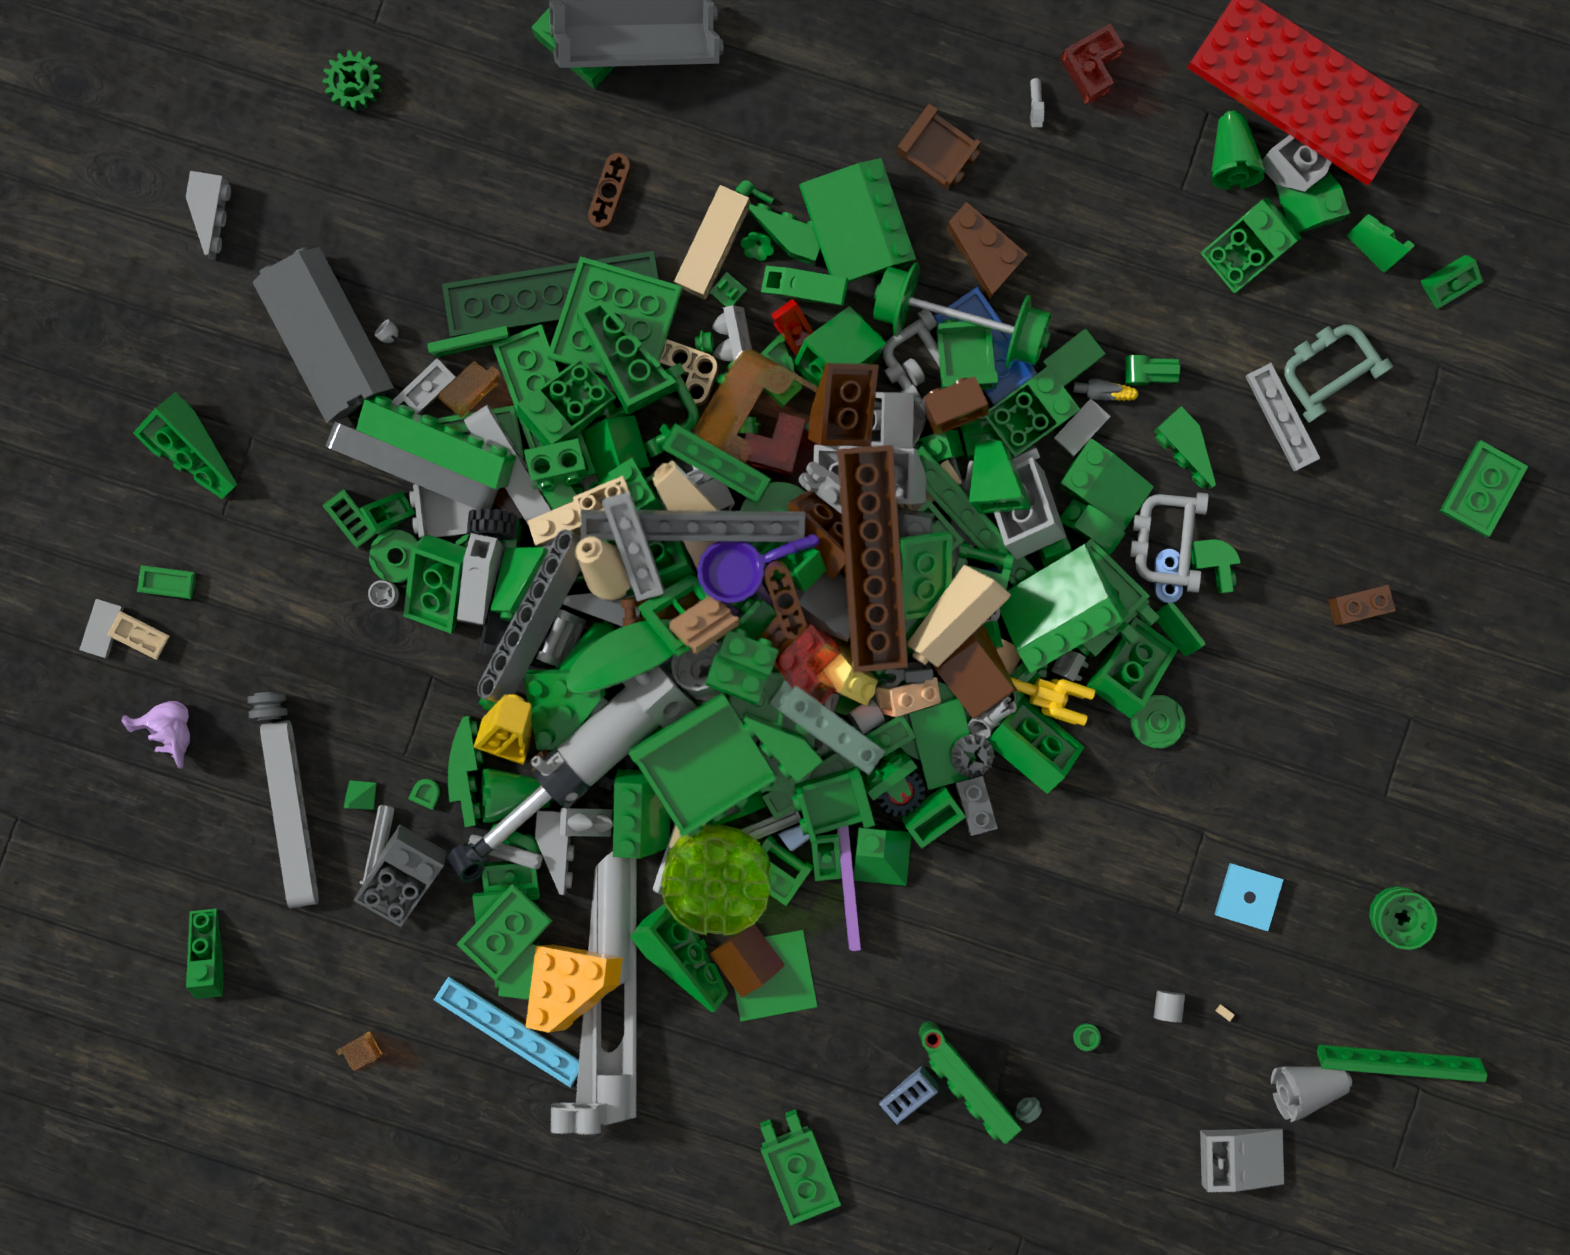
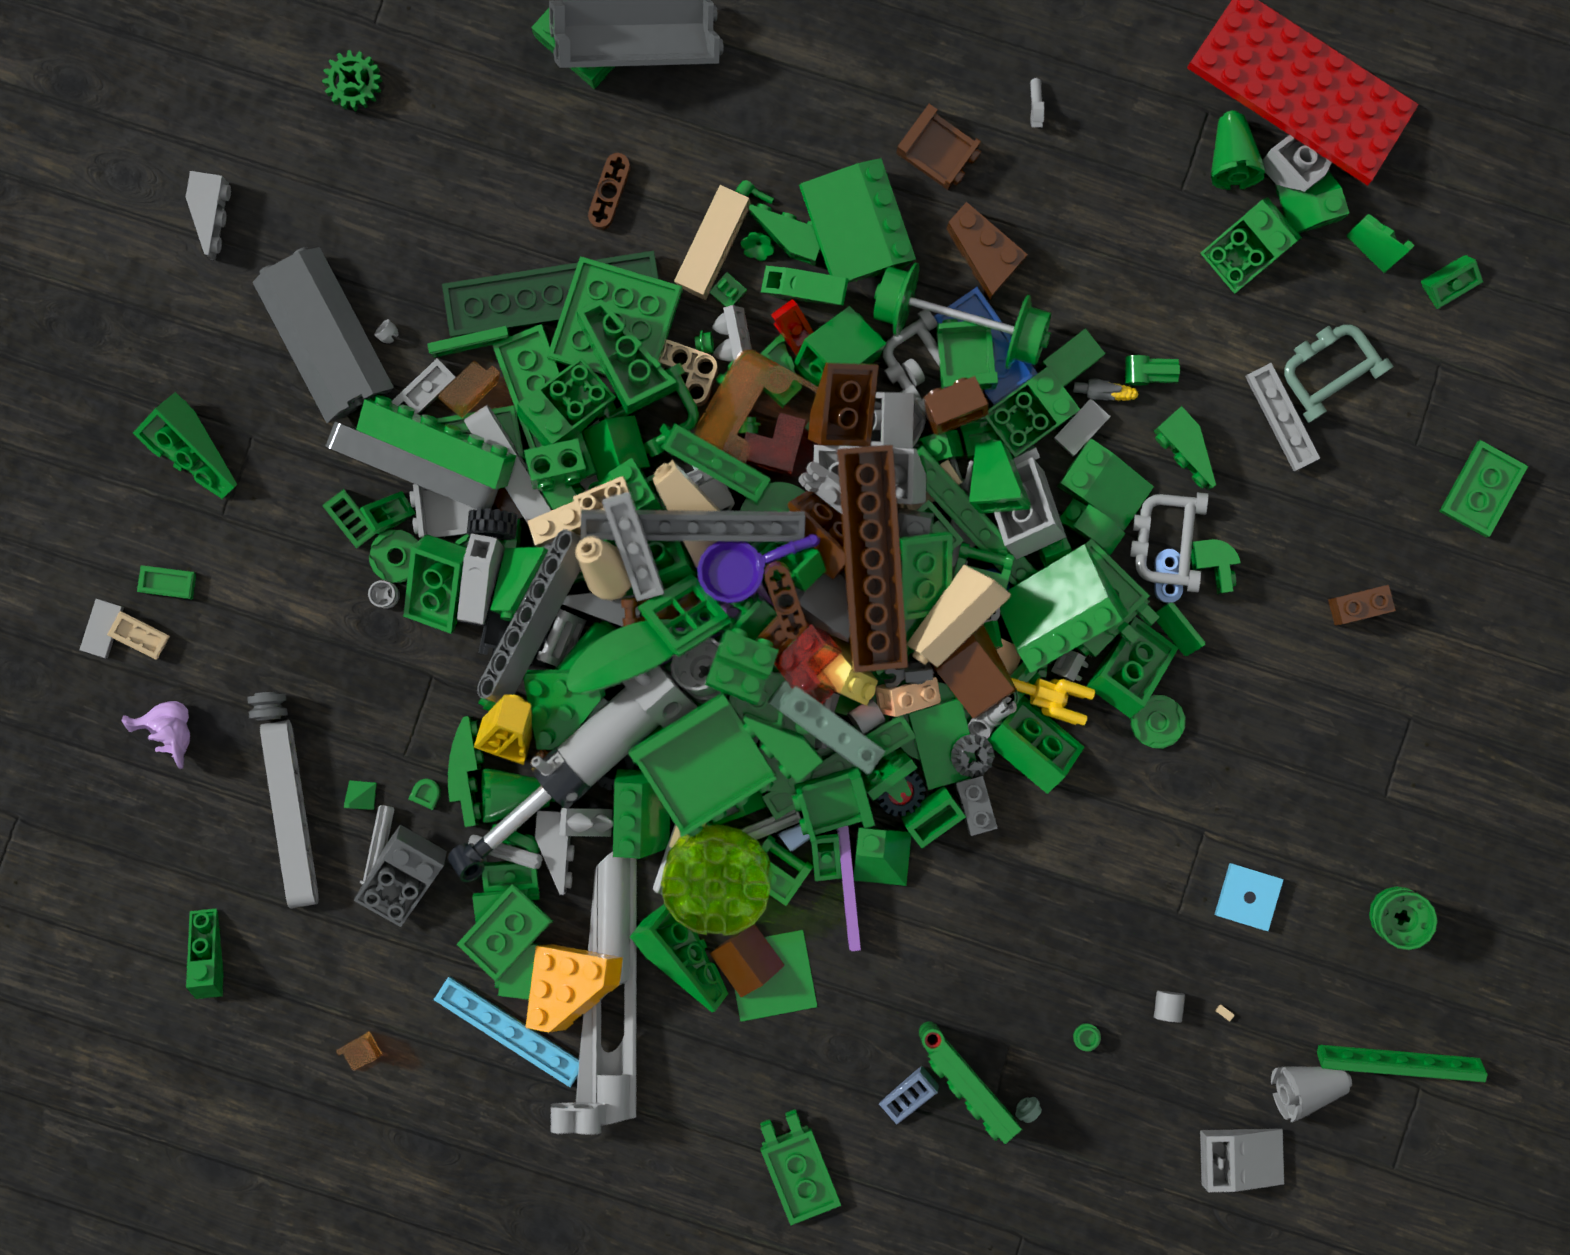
(704, 624): medium nougat plate -> none
(1086, 62): clear red brick -> none

